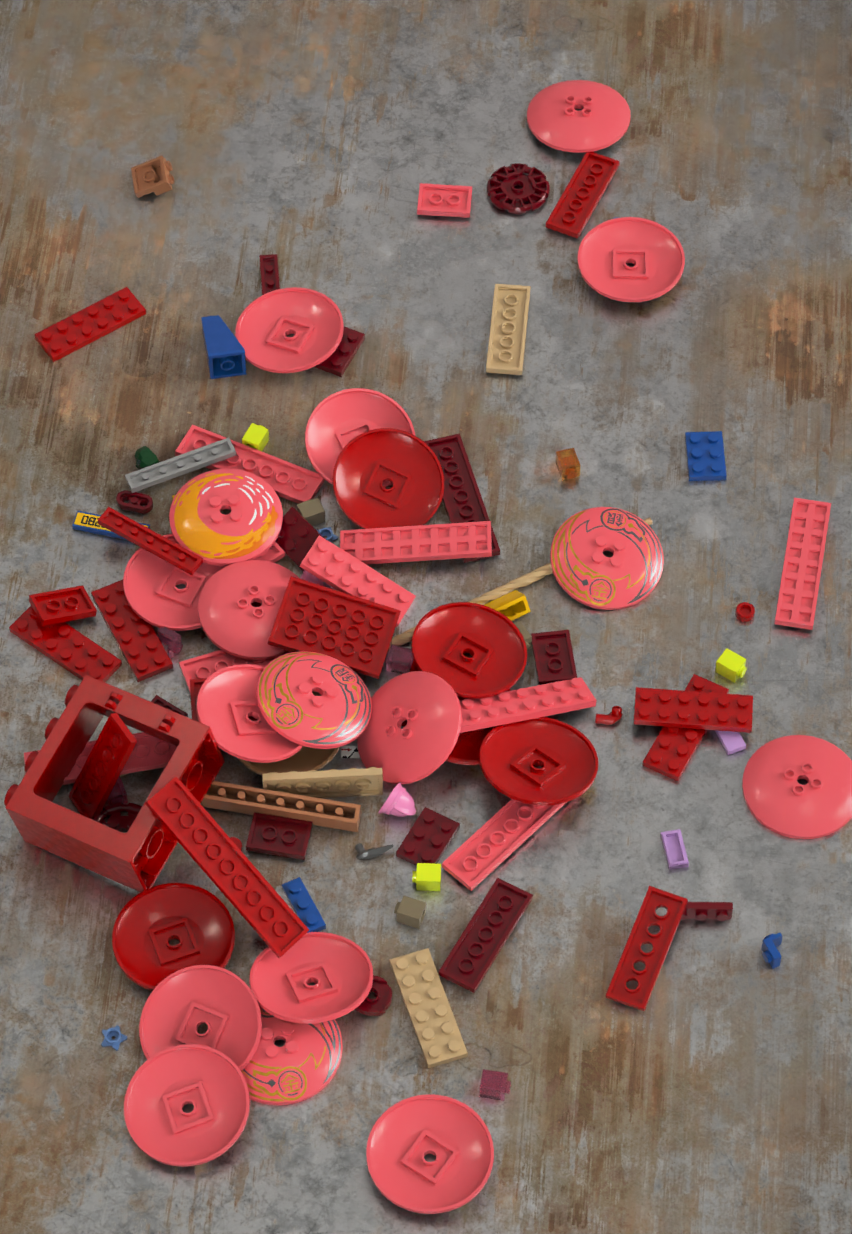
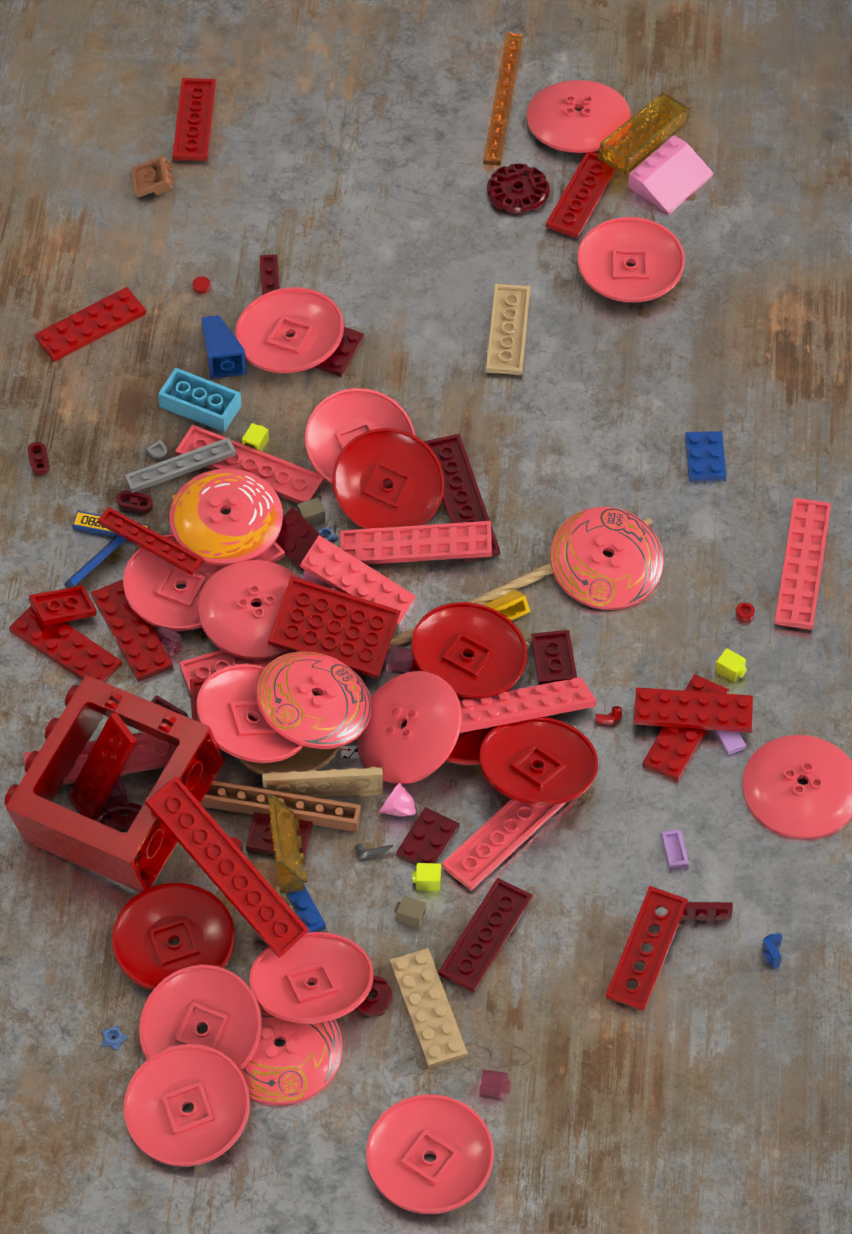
(38, 462): none -> dark red plate
(92, 563): none -> blue tile
(145, 457): dark green rock -> none
(157, 451): none -> light grey tile
(194, 119): none -> red plate
(199, 400): none -> medium azure brick
(201, 285): none -> red tile
(286, 846): none -> clear yellow slope
(444, 200): coral plate -> none
(503, 99): none -> clear orange plate
(567, 463): clear orange brick -> none
(644, 133): none -> clear yellow brick
(669, 175): none -> bright pink slope

